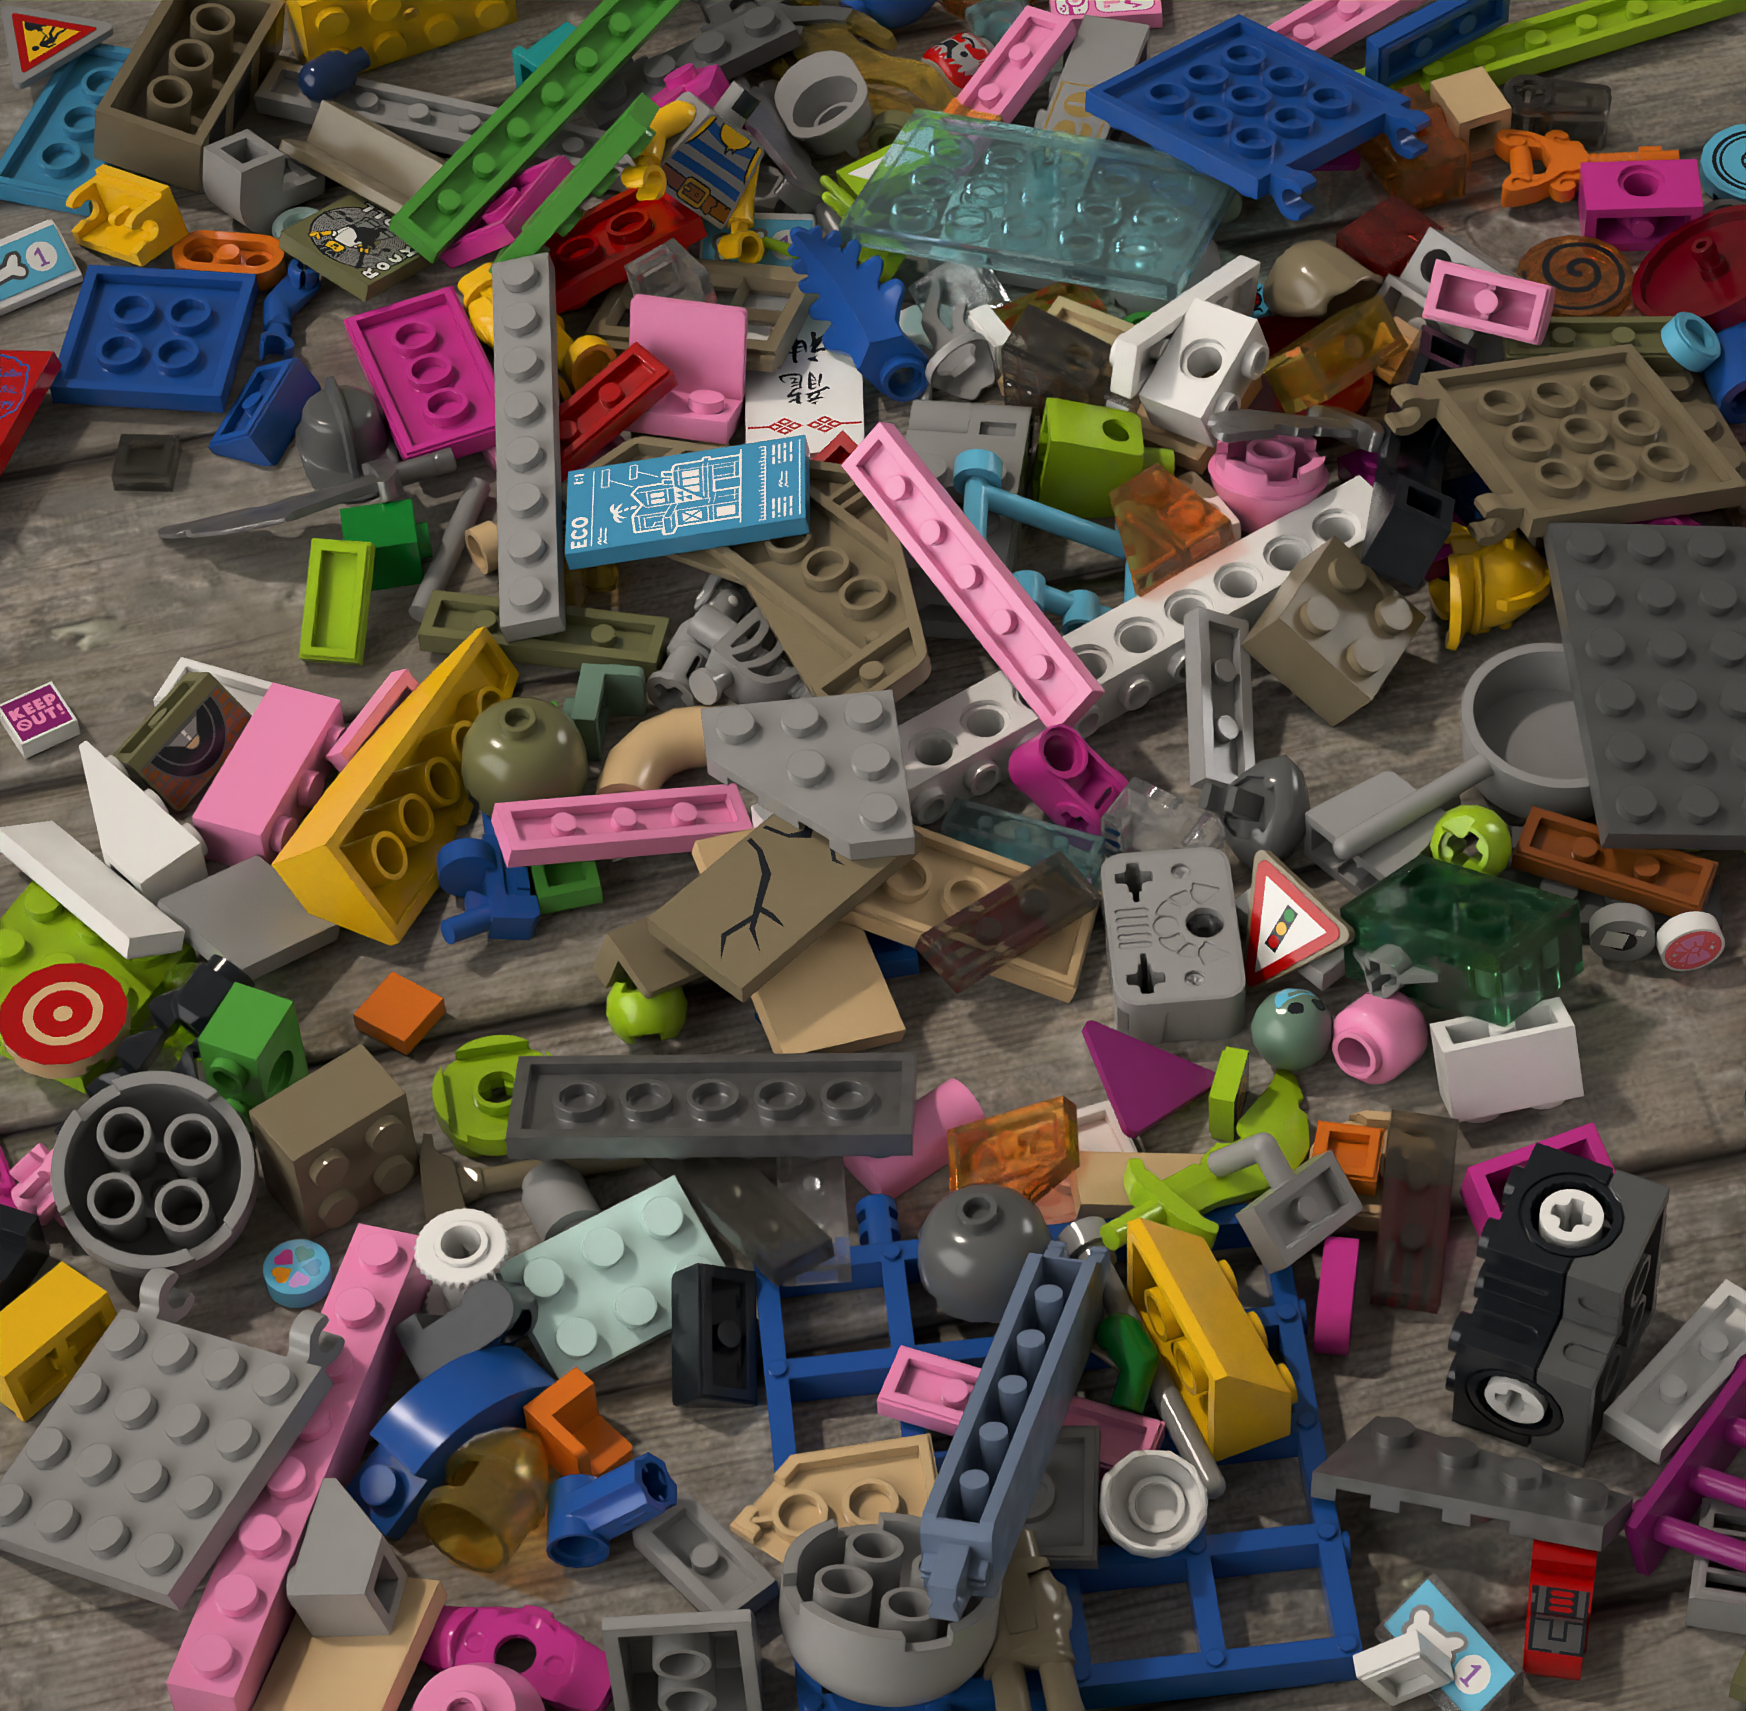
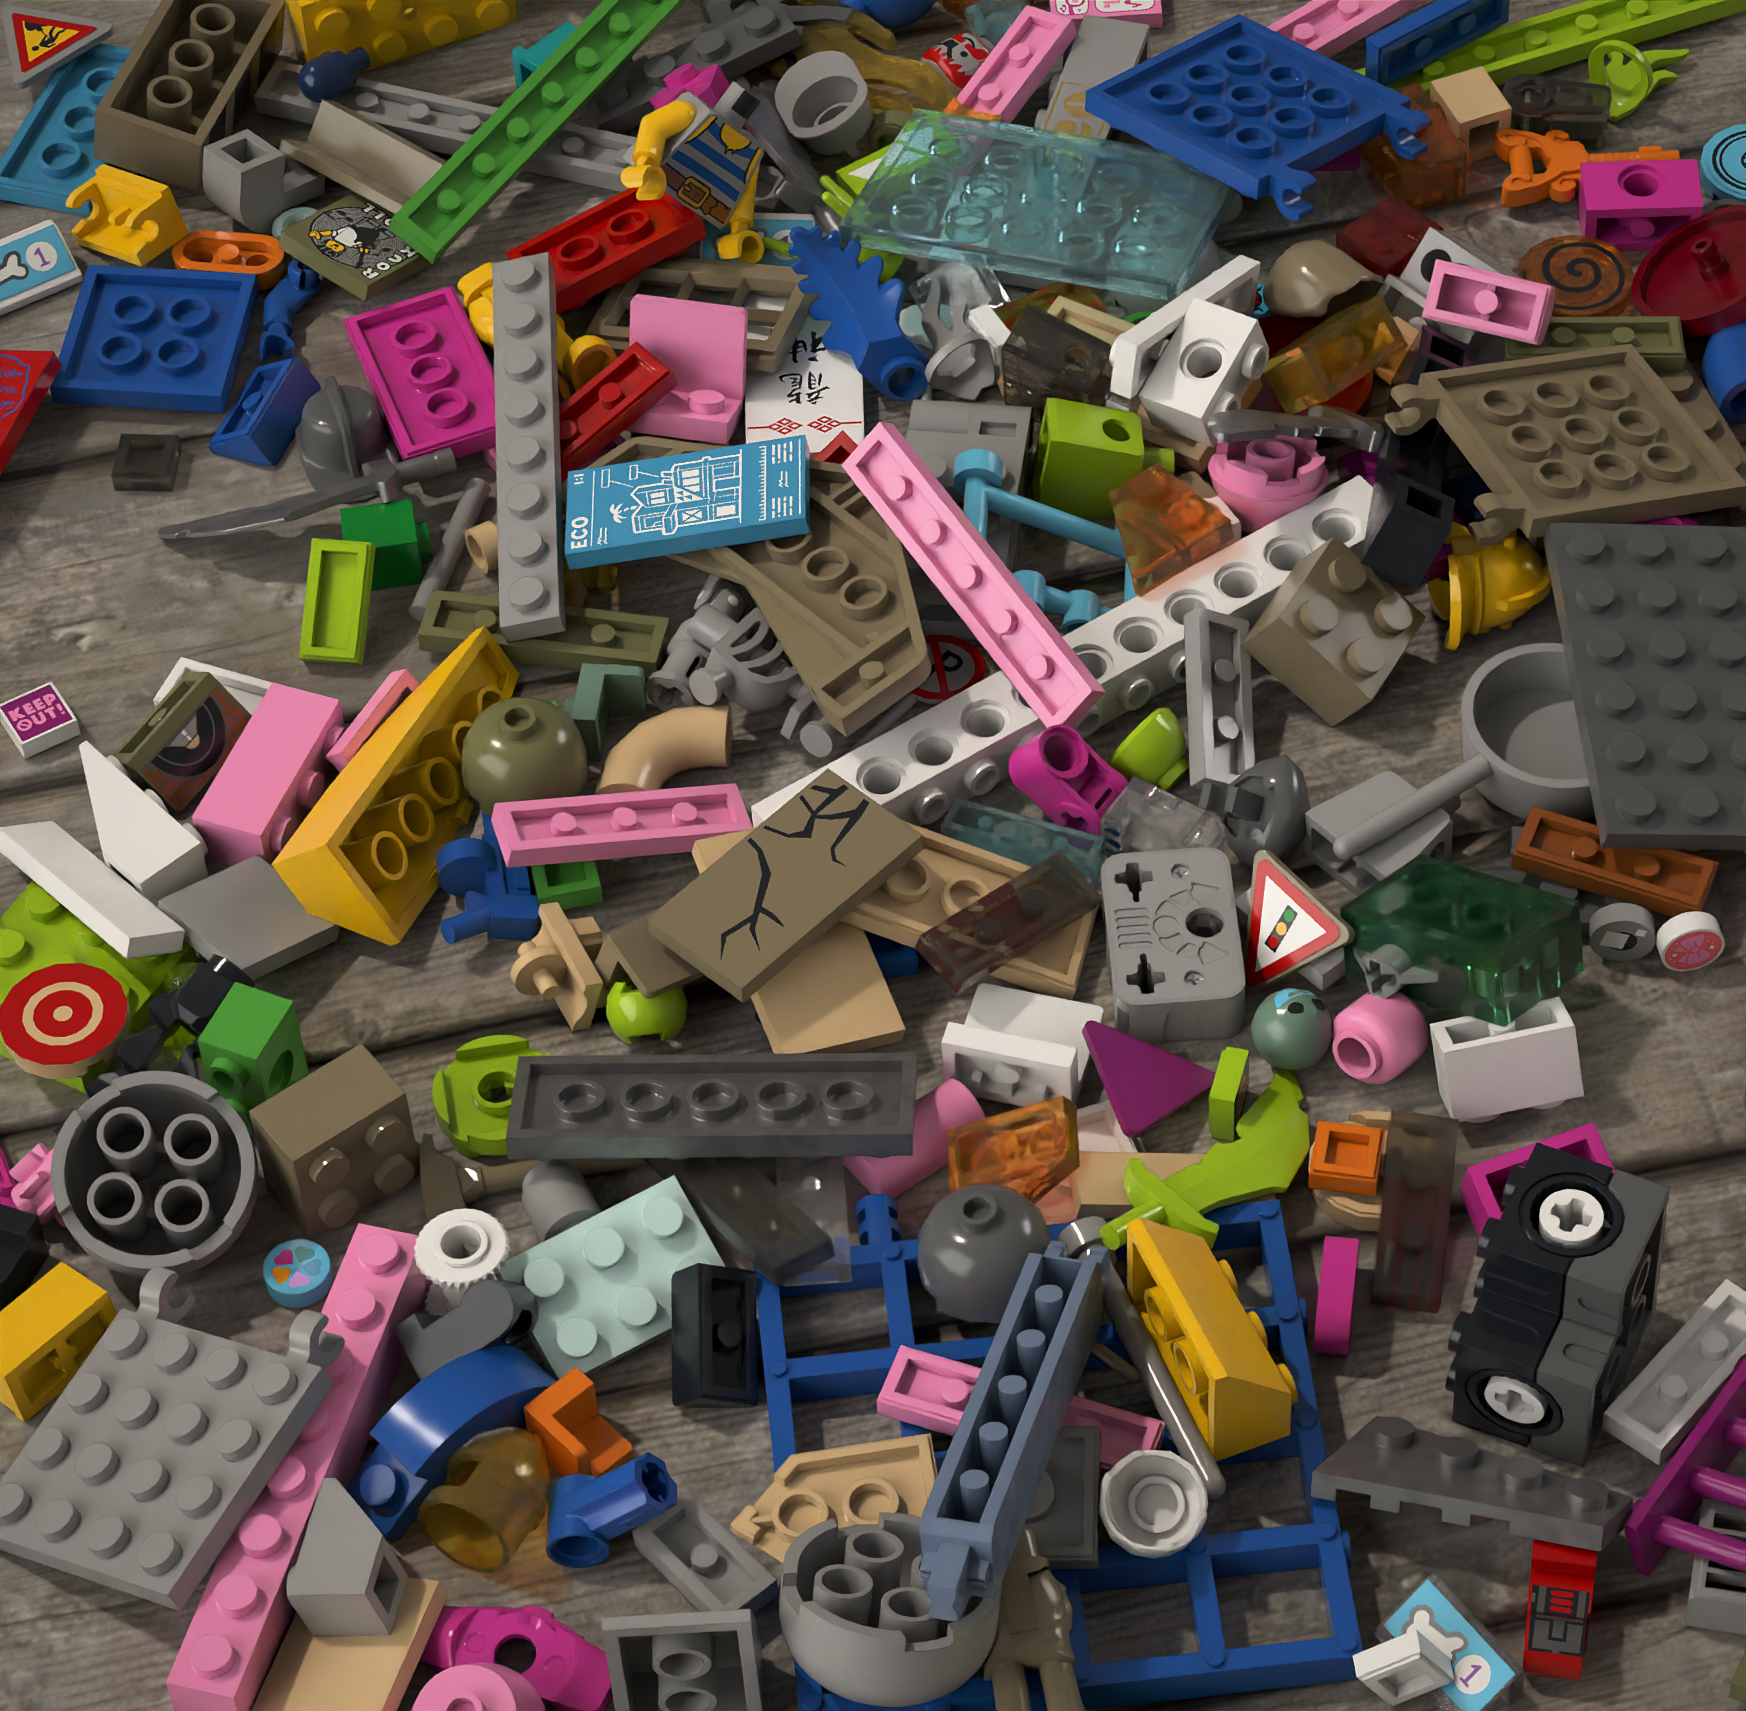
(399, 1013): orange tile -> none
(508, 212): dark pink tile -> none
(561, 966): none -> tan hips
(591, 175): bright green plate -> none
(671, 273): clear panel -> none
(820, 766): light grey plate -> none
(954, 669): none -> piece
(1019, 1046): none -> white bracket
(1134, 1356): green arm -> none
(1153, 751): none -> lime brick
(1297, 1208): light grey plate -> none
(1493, 843): lime piece -> none
(1634, 81): none -> lime piece
(1691, 341): medium azure tile -> none

